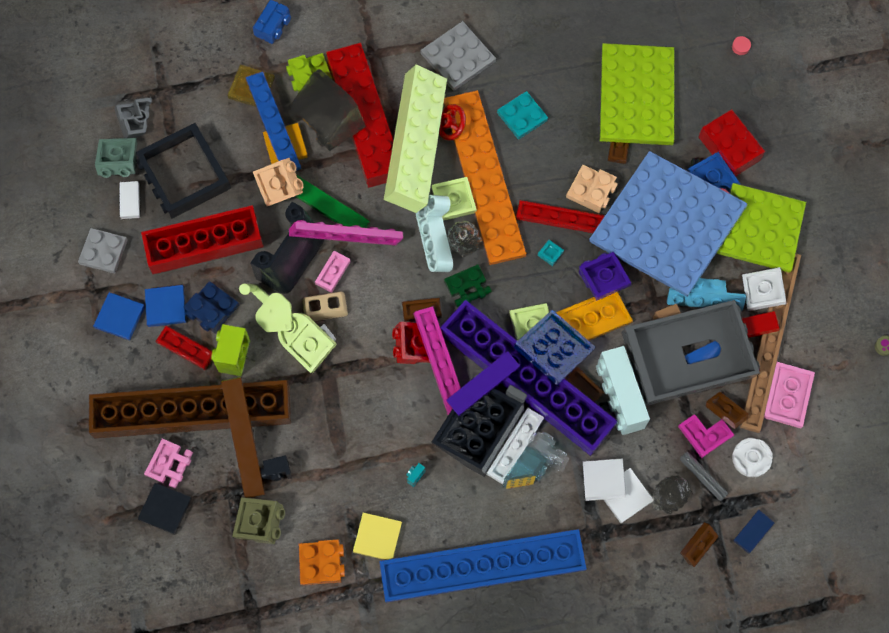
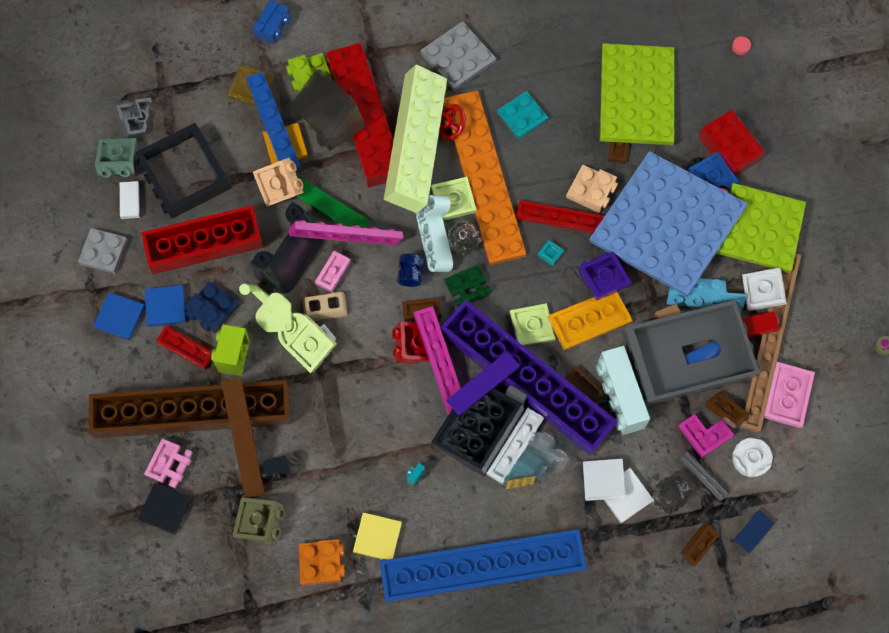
(410, 268): none -> clear blue wheel
(554, 347): clear blue plate -> none

